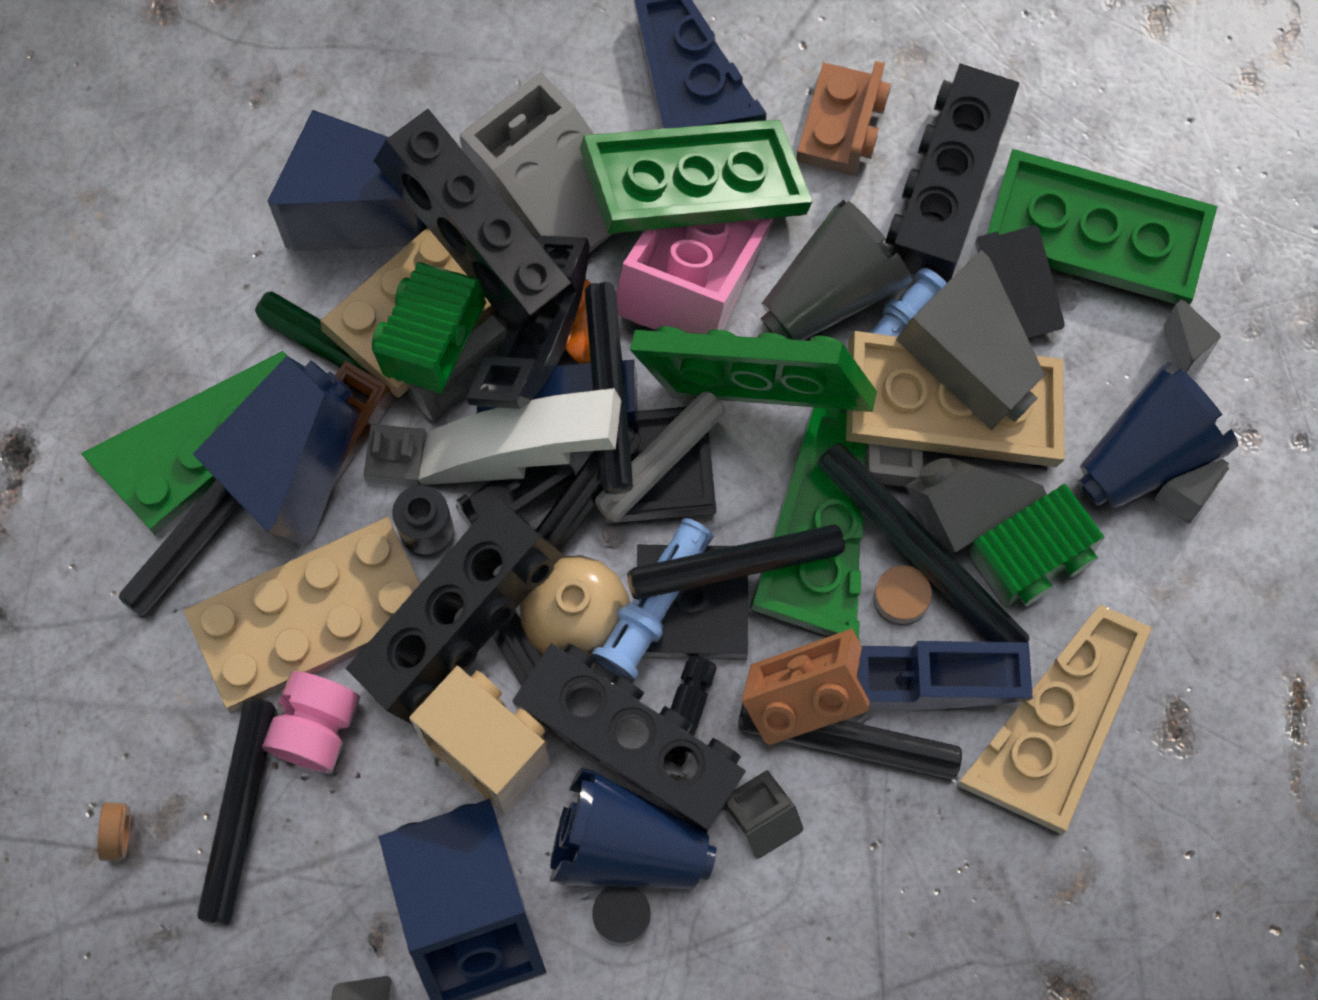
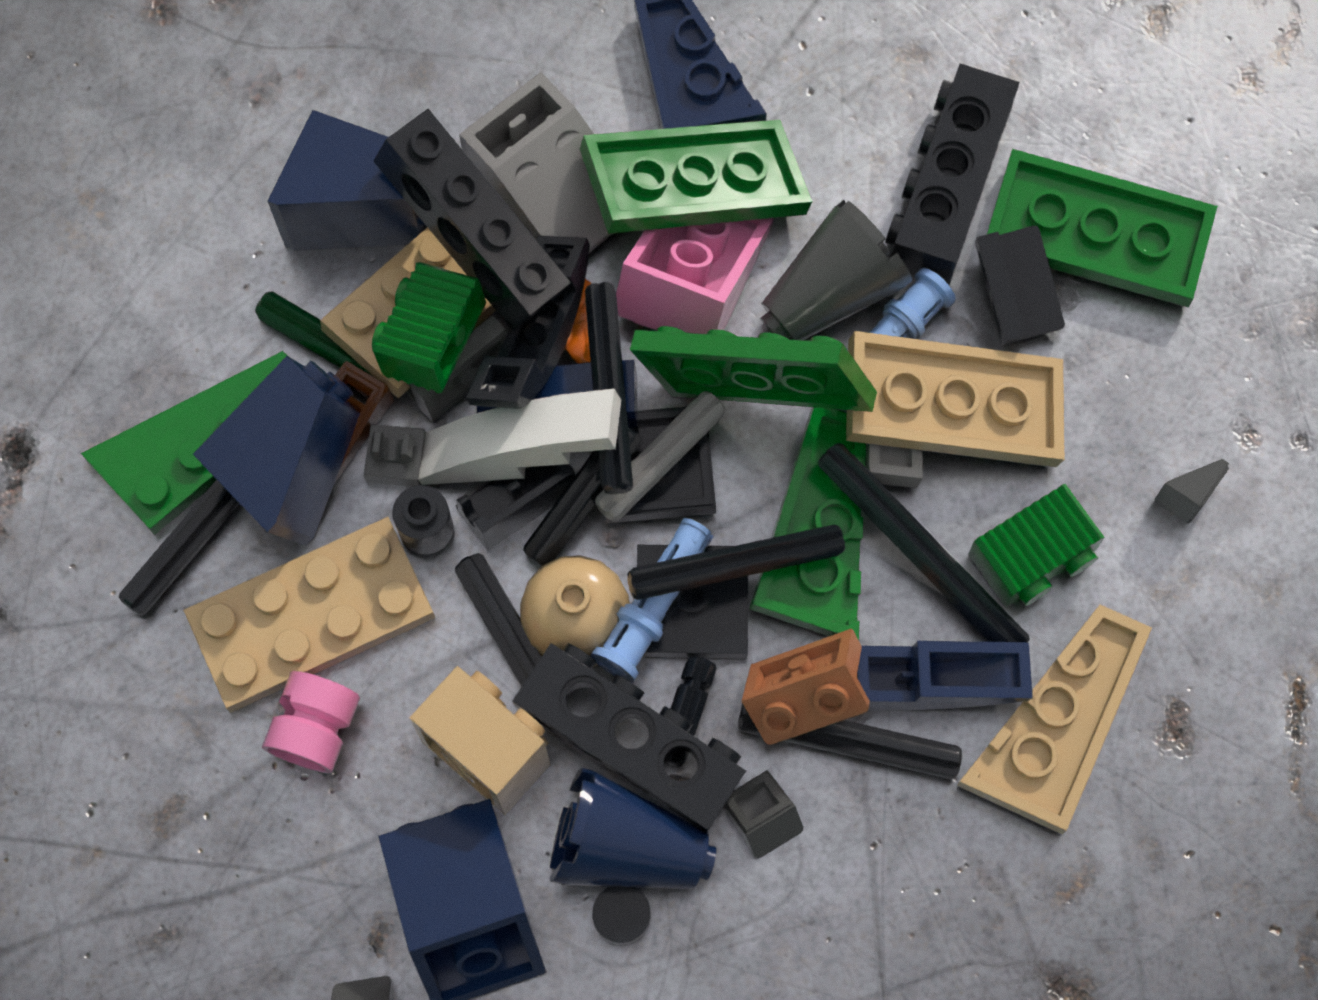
(114, 832): medium nougat tile -> none
(236, 813): black axle -> none
(426, 617): black brick -> none
(841, 117): nougat bracket -> none
(902, 594): medium nougat tile -> none
(968, 499): dark grey slope -> none
(976, 344): dark grey slope -> none
(1155, 439): dark blue cone -> none
(1189, 337): dark grey slope -> none

